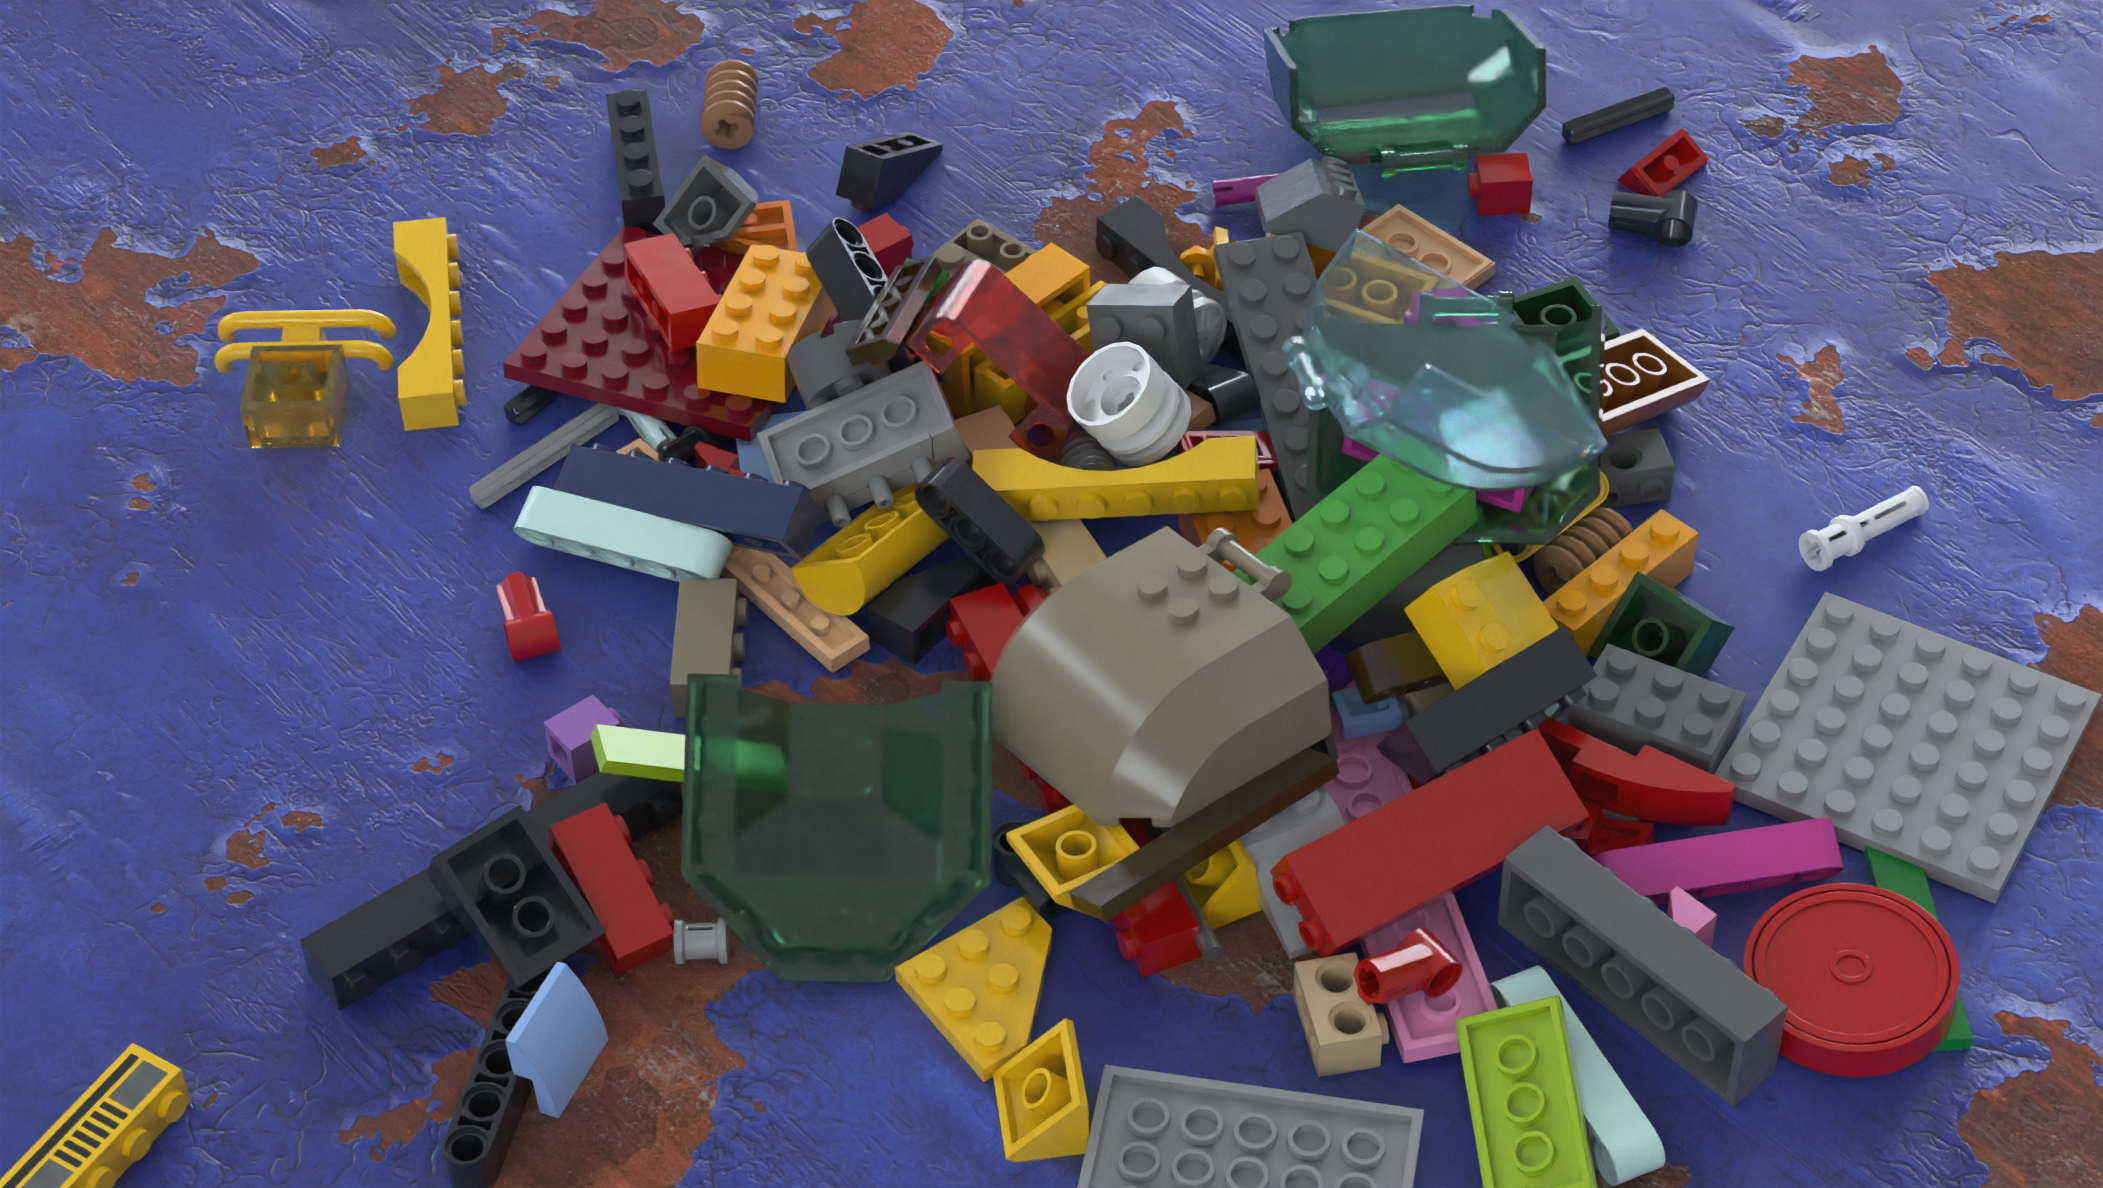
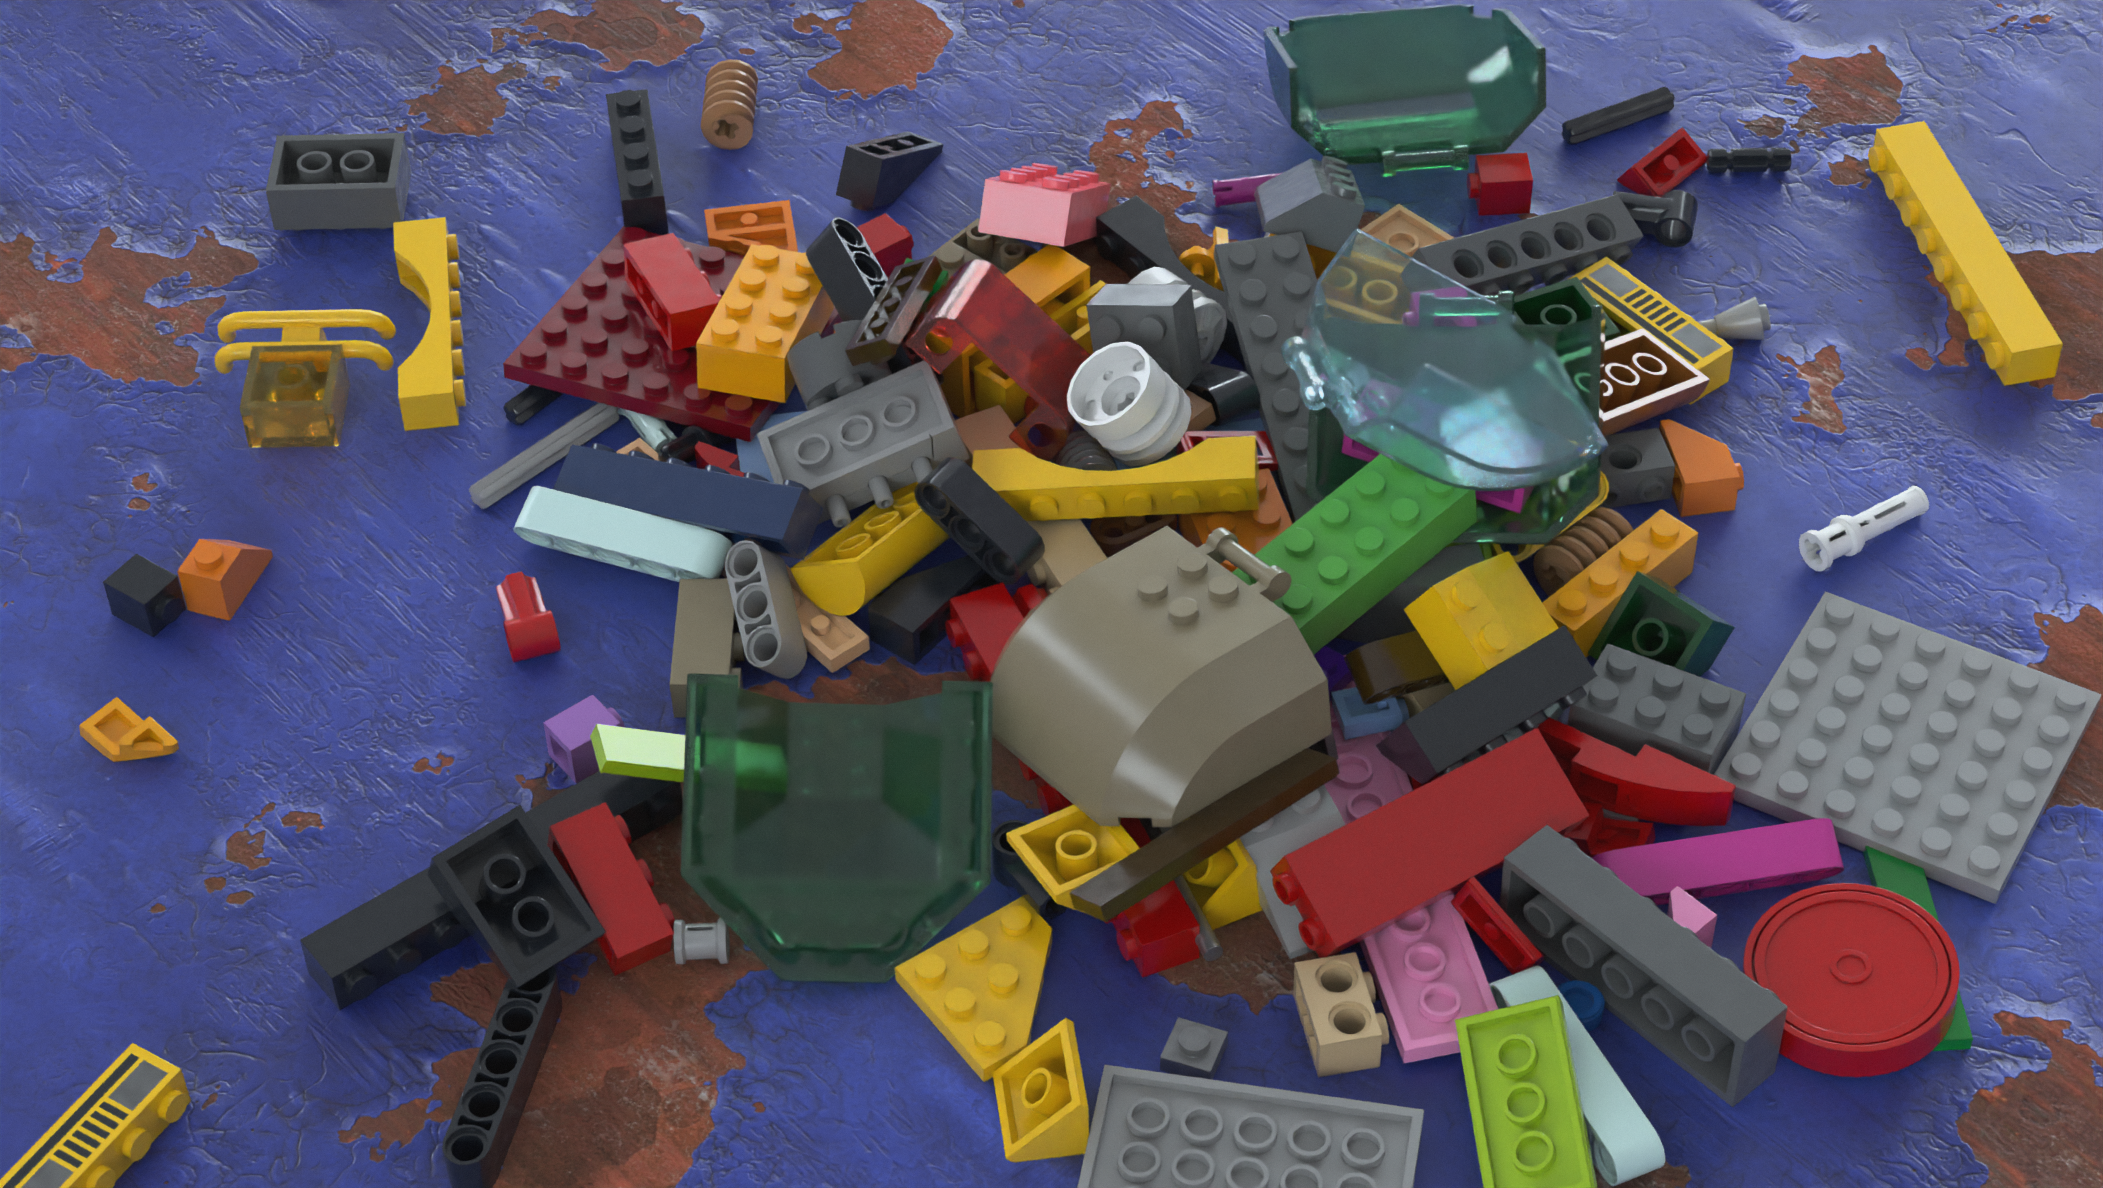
(124, 735): none -> light orange slope
(144, 595): none -> black brick
(220, 575): none -> orange slope
(338, 181): none -> dark grey brick
(557, 1039): light blue slope -> none
(708, 205): dark grey slope -> none
(757, 583): none -> light grey beam
(1042, 205): none -> coral brick
(1118, 533): none -> reddish brown plate
(1193, 1049): none -> flat silver plate
(1414, 966): red piece -> none
(1496, 928): none -> red slope
(1536, 248): none -> dark grey brick
(1585, 1002): none -> blue tile
(1636, 306): none -> brick
(1704, 471): none -> orange slope
(1741, 322): none -> light grey cone
(1748, 160): none -> black axle
(1965, 254): none -> yellow brick

